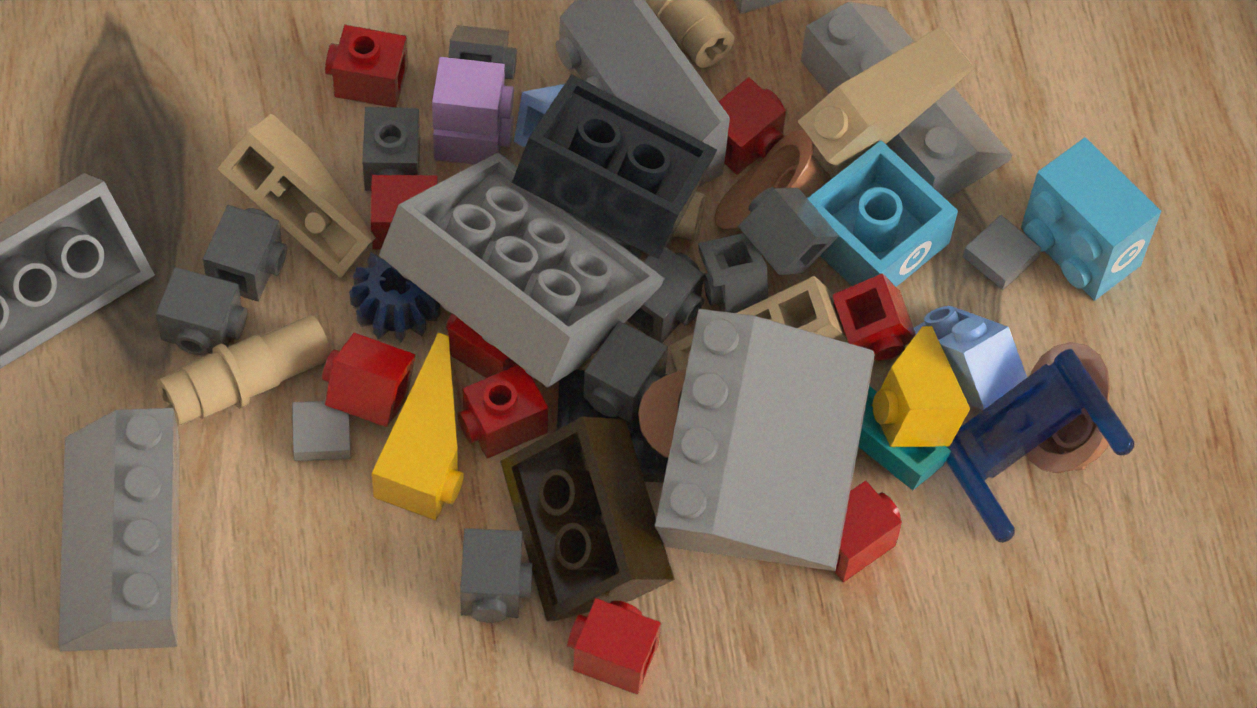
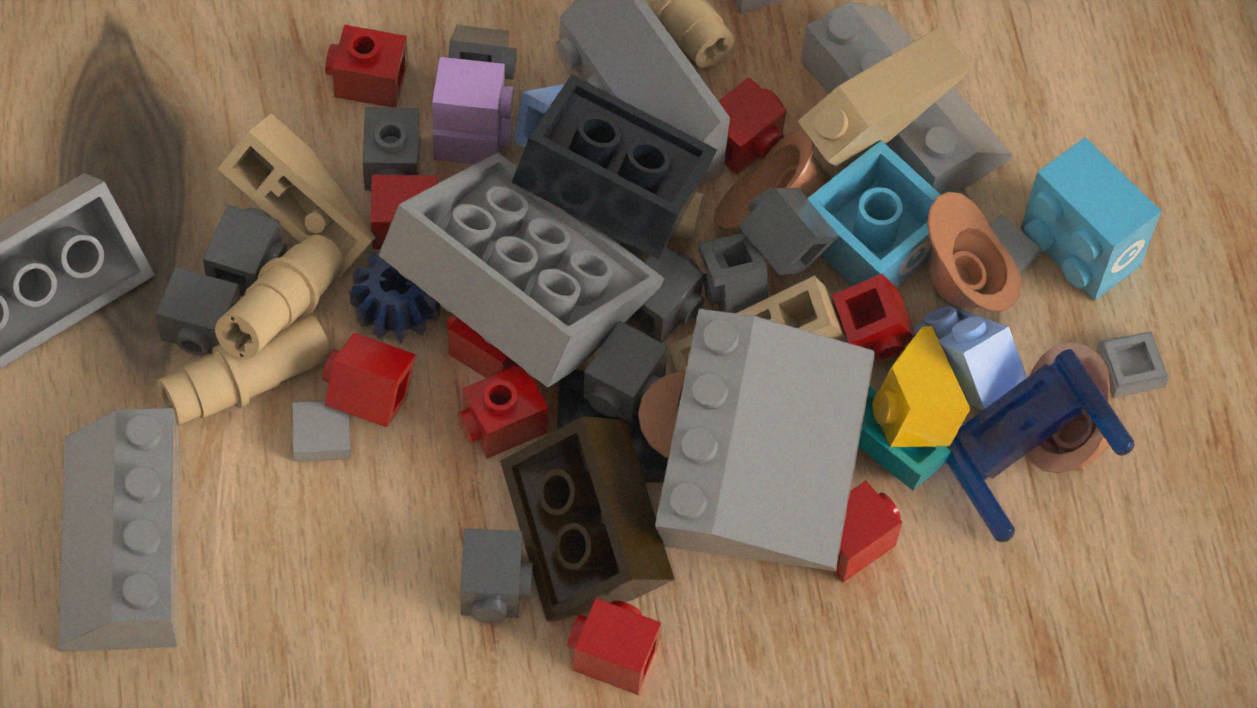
(284, 292): none -> tan piece
(421, 452): yellow slope -> none
(968, 259): none -> nougat piece
(1133, 364): none -> light grey tile

